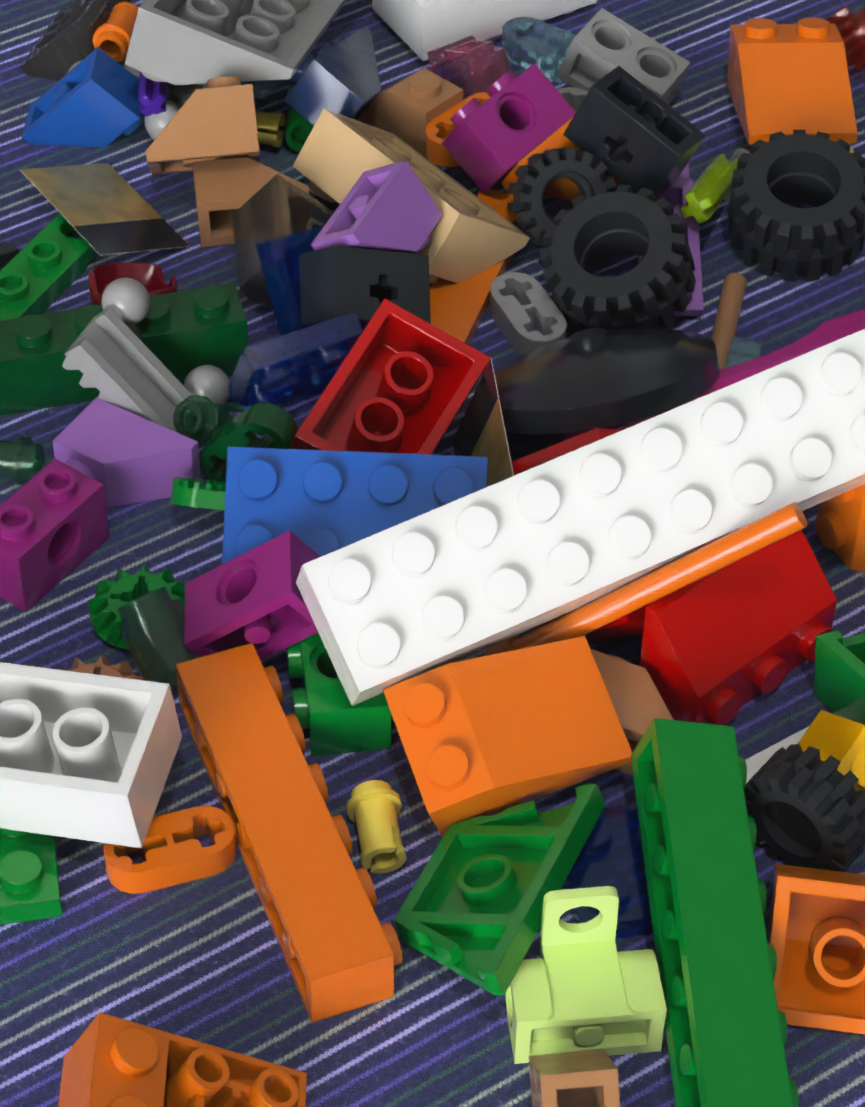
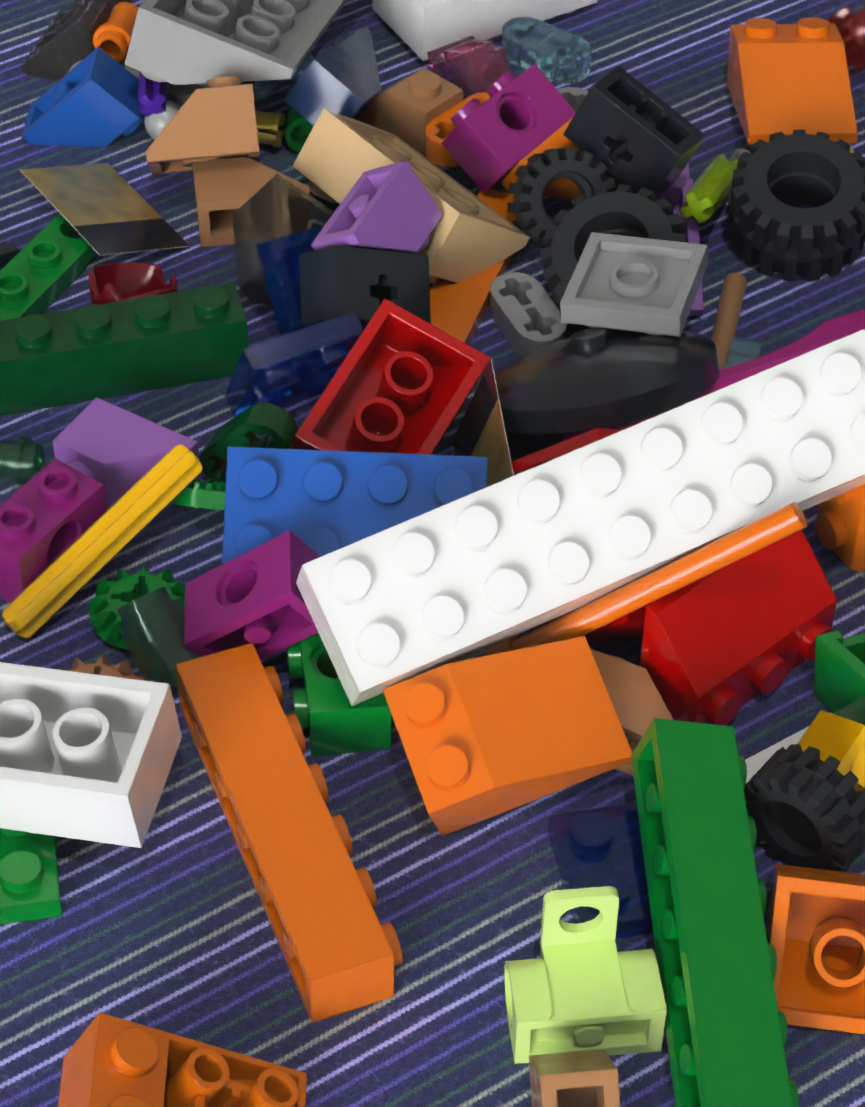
(101, 541): none -> yellow axle
(125, 367): light grey gear -> none
(173, 852): orange beam -> none
(200, 417): clear green pin -> none
(375, 812): light yellow pin -> none
(487, 886): green wing -> none
(613, 43): light grey brick -> none
(634, 284): none -> light grey plate

